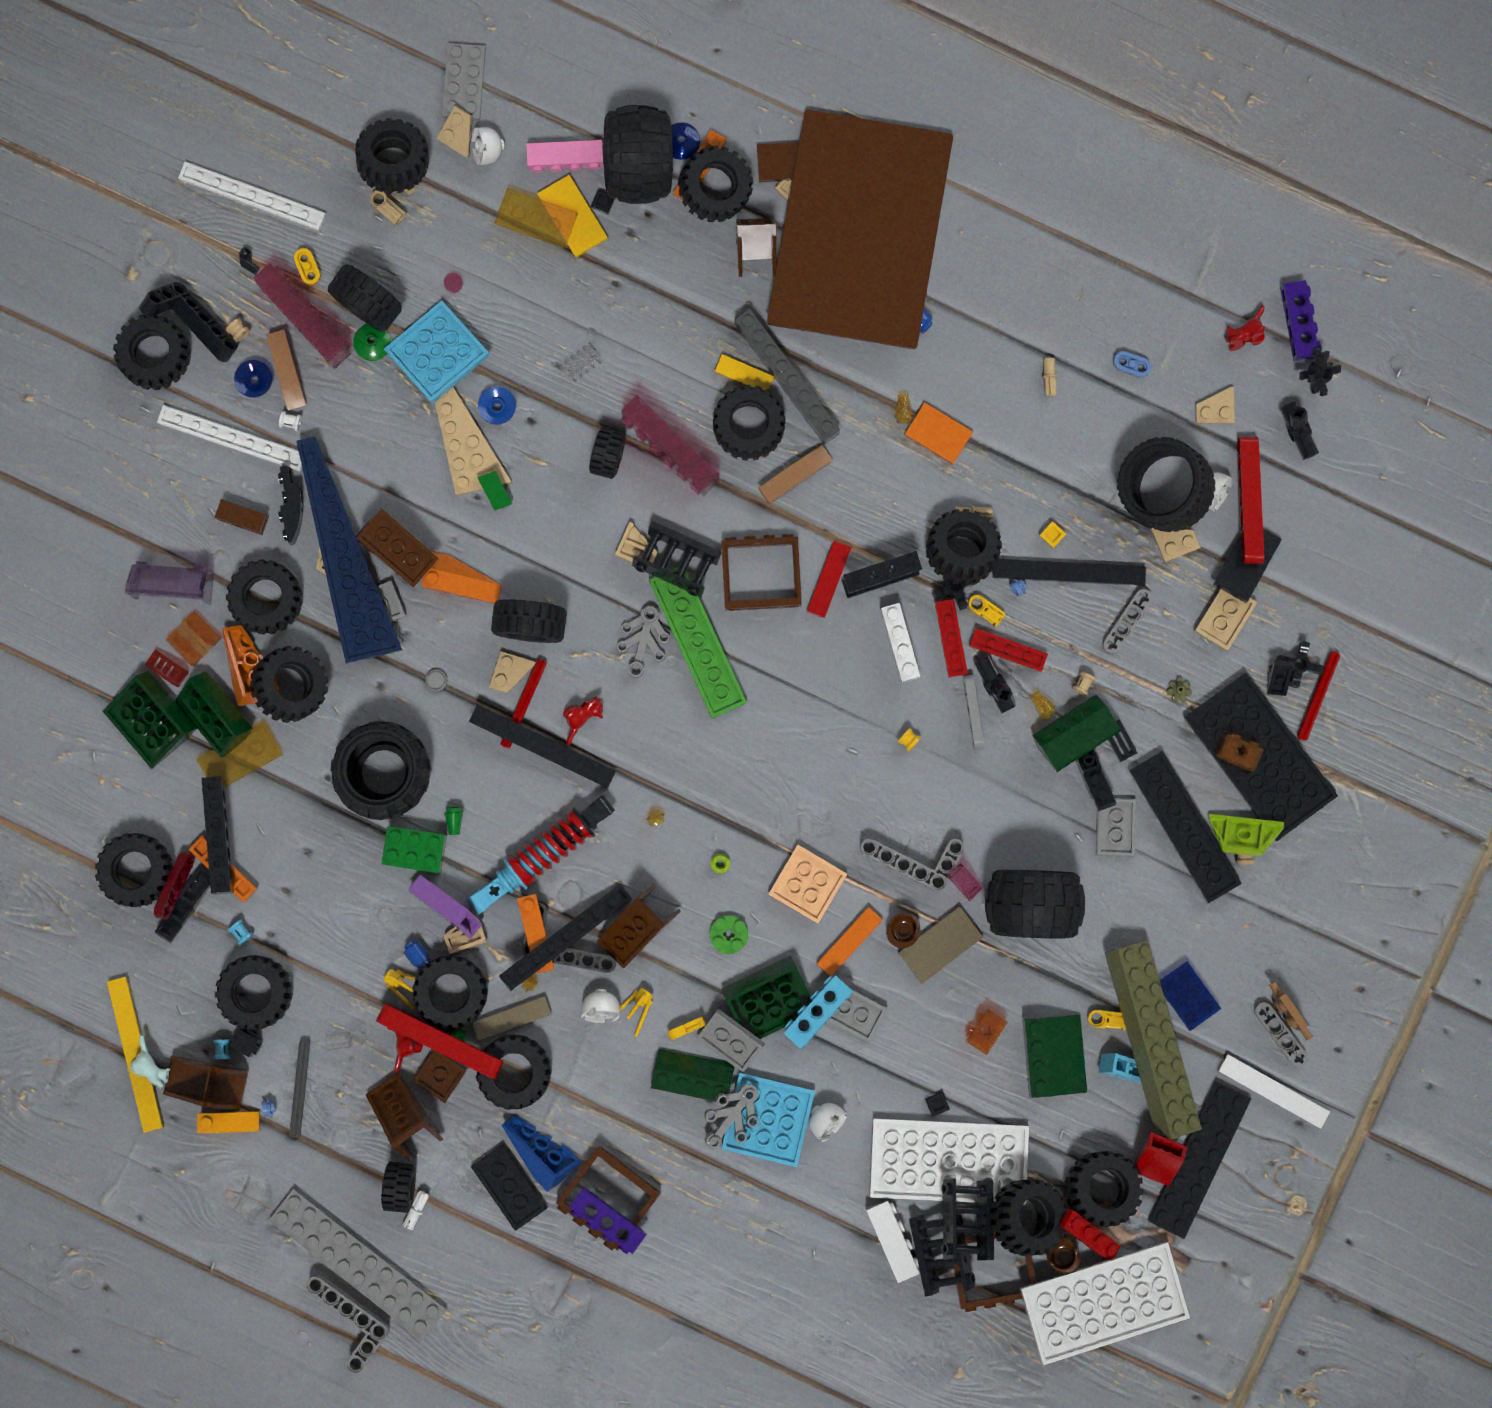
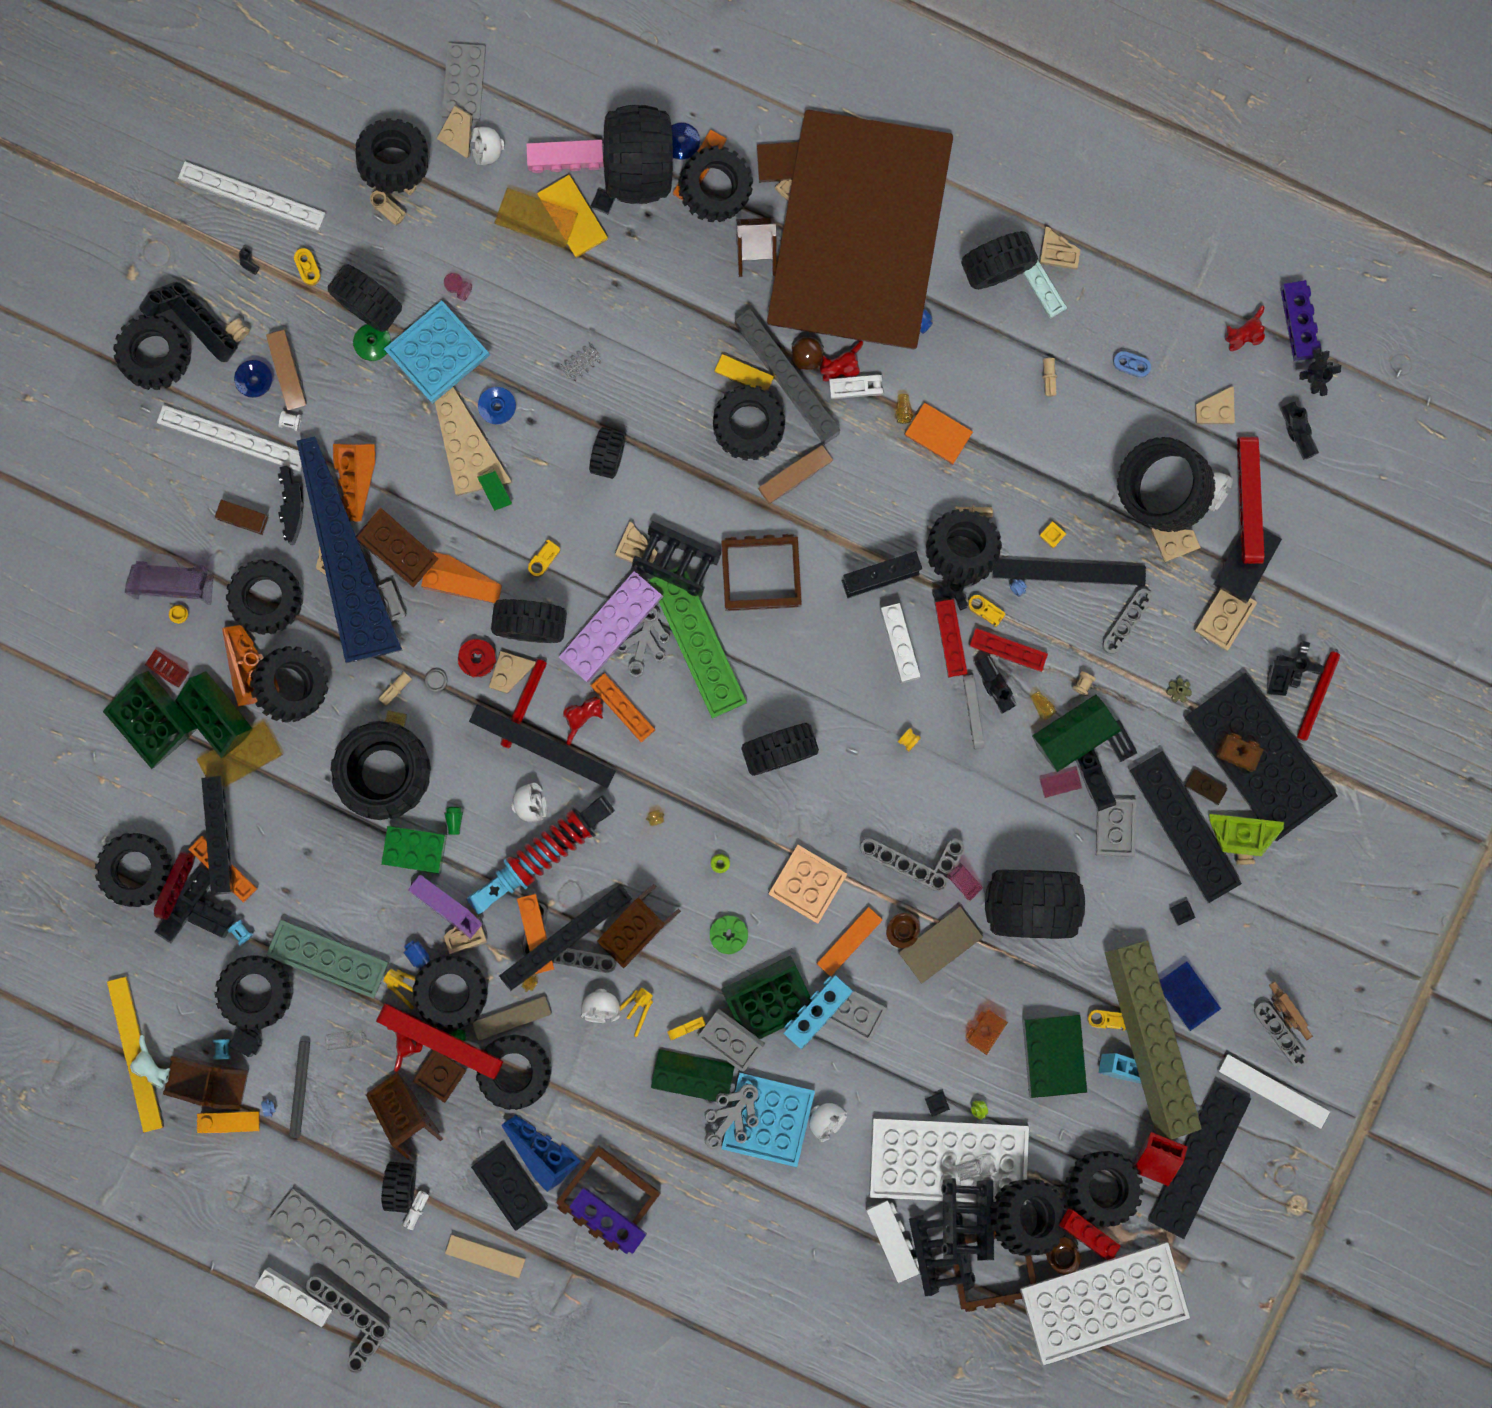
(178, 614): none -> yellow plate
(193, 639): clear orange slope -> none
(210, 918): none -> black brick
(293, 1297): none -> white brick
(302, 316): clear pink brick -> none
(327, 959): none -> sand green plate
(355, 470): none -> orange wedge
(395, 689): none -> tan axle
(396, 717): none -> clear yellow tile
(464, 291): none -> clear pink tile
(476, 669): none -> red plate
(485, 1256): none -> tan tile
(528, 803): none -> white cylinder
(545, 558): none -> yellow piece
(611, 626): none -> lavender plate
(622, 707): none -> orange tile
(670, 446): clear pink brick -> none
(780, 749): none -> black tyre
(807, 353): none -> reddish brown helmet
(829, 579): red tile -> none
(845, 364): none -> red animal
(855, 387): none -> white plate
(979, 1109): none -> lime plate
(979, 1166): none -> clear piece
(999, 260): none -> black tyre
(1044, 290): none -> light aqua tile
(1058, 252): none -> tan wing
(1060, 783): none -> clear pink tile
(1182, 913): none -> black tile
(1206, 787): none -> dark brown plate

